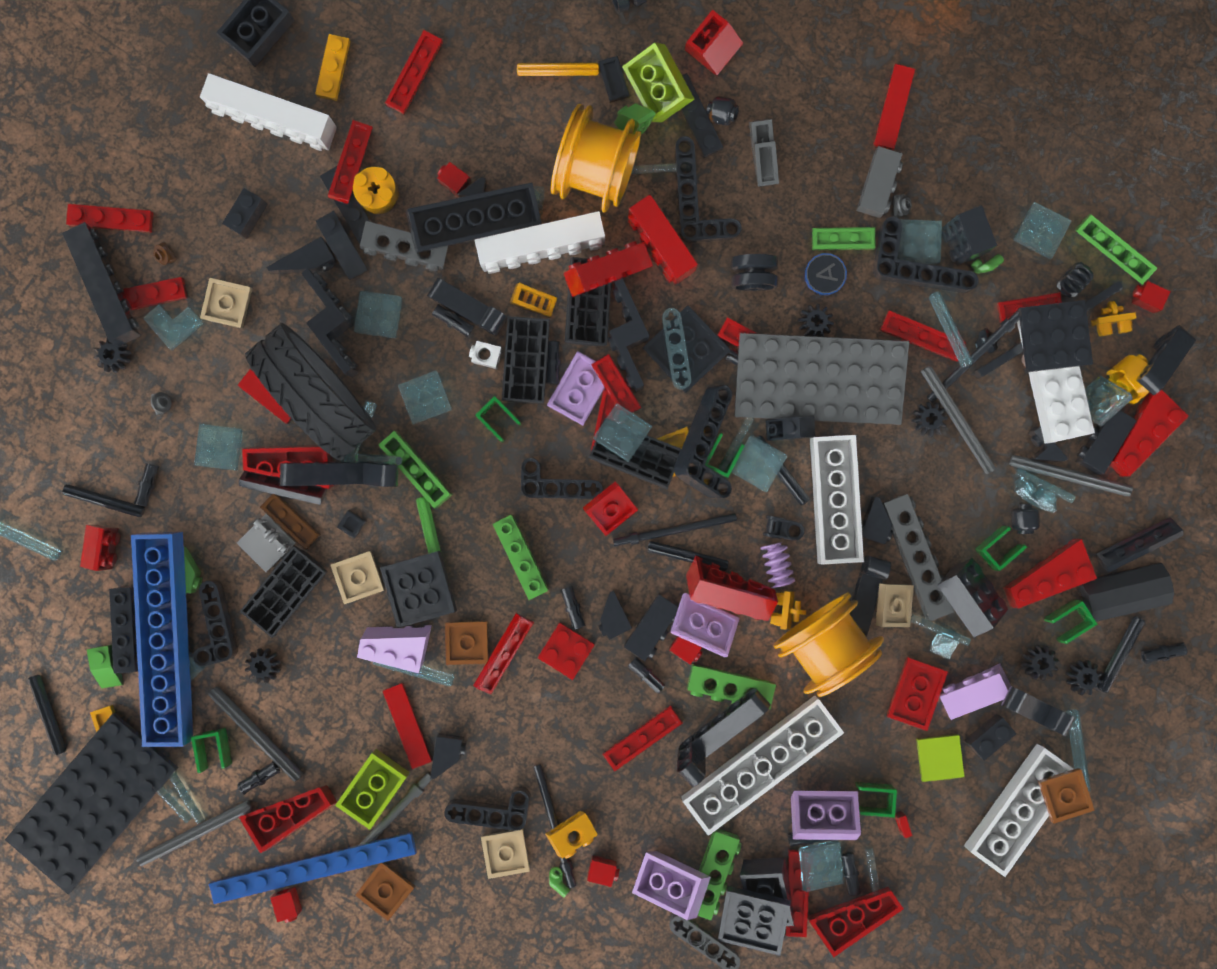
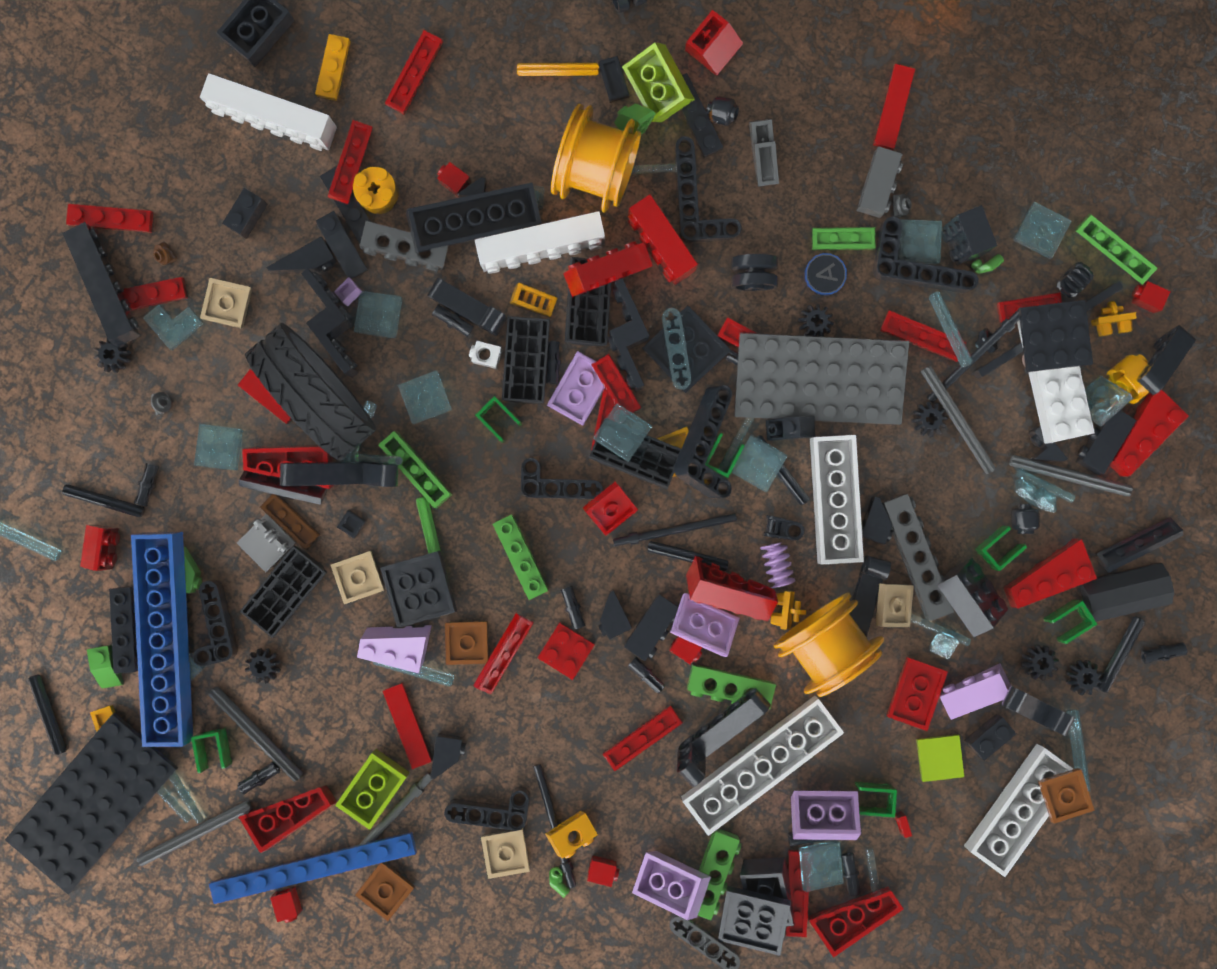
(348, 291): none -> lavender plate

